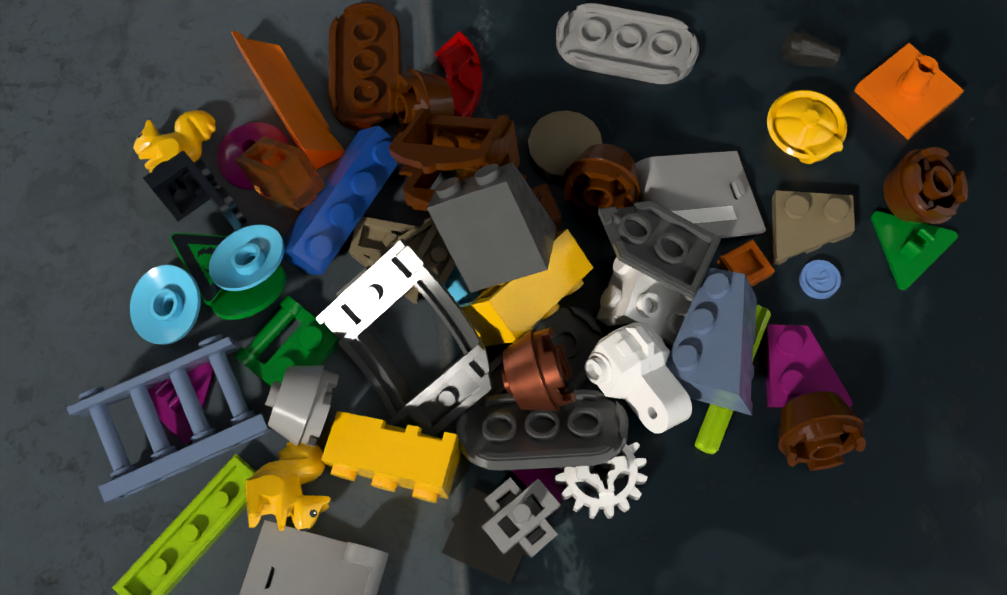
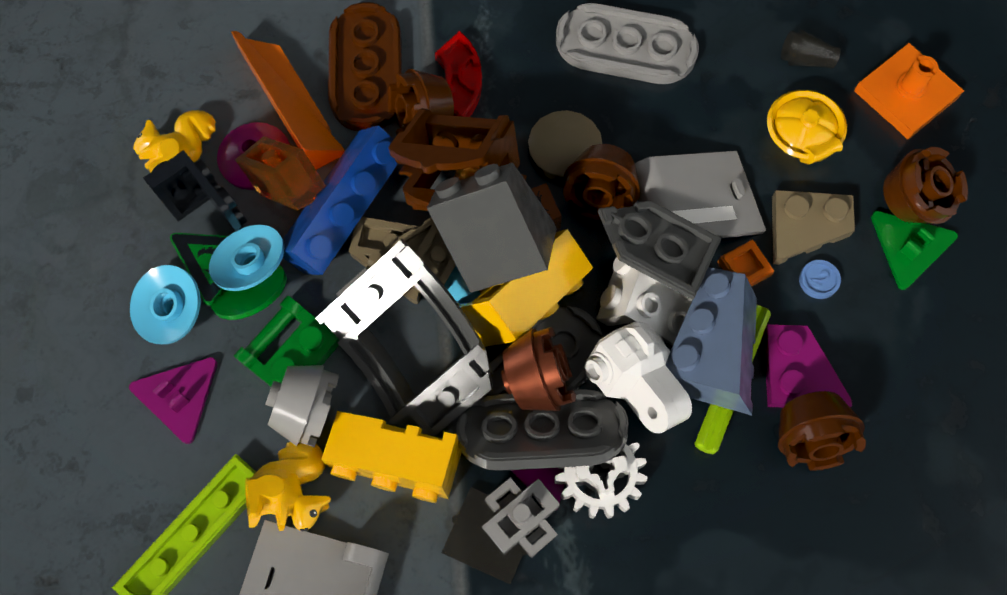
(166, 459): sand blue fence -> none

